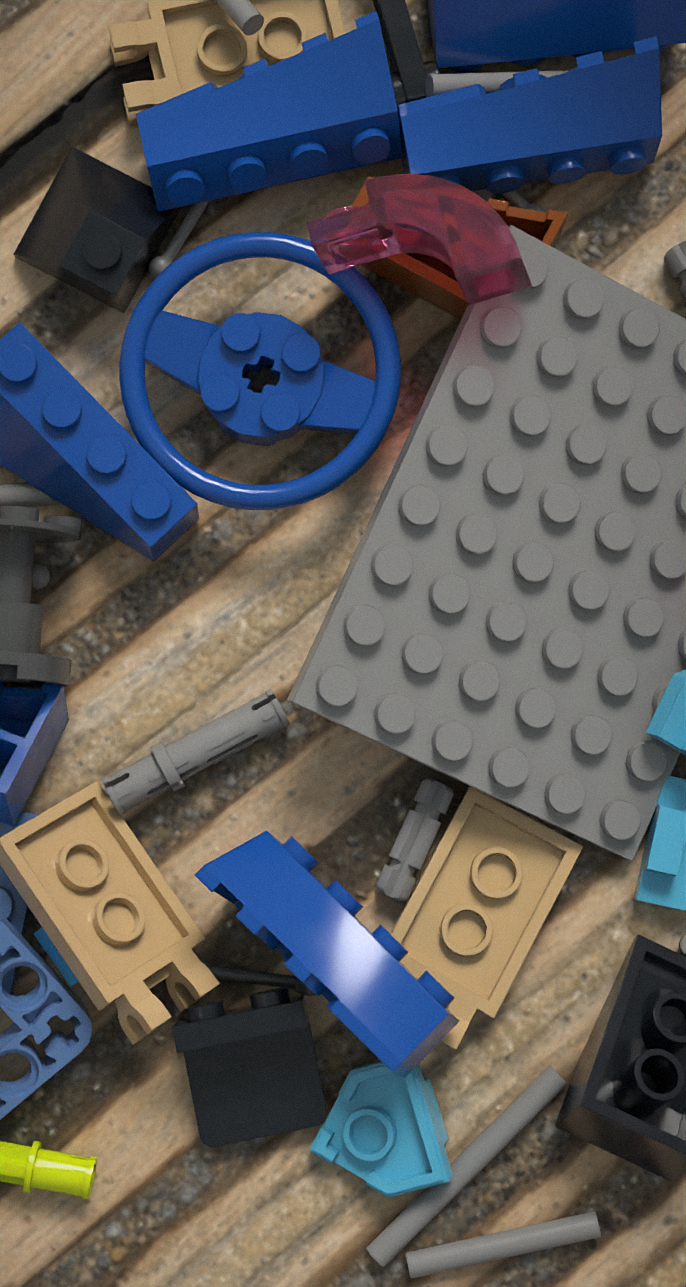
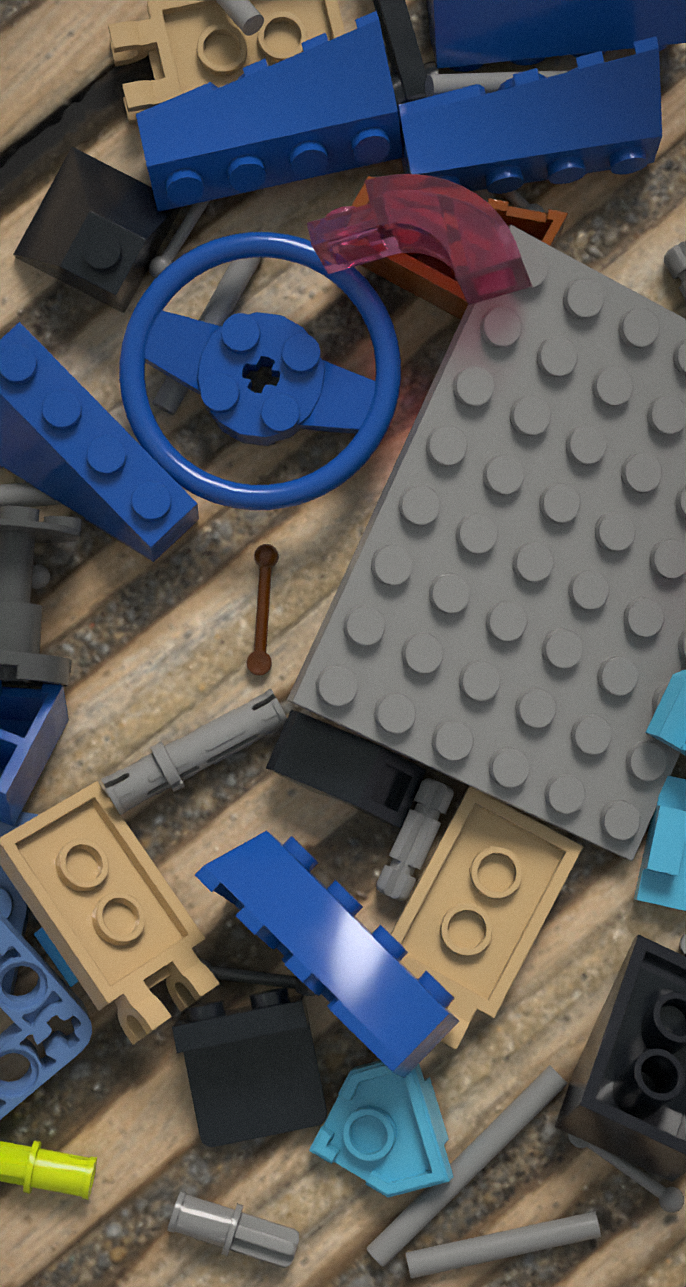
(216, 312): none -> light grey bar
(234, 1230): none -> light grey axle
(259, 661): none -> reddish brown hinge
(346, 768): none -> black slope
(670, 1198): none -> light grey hinge

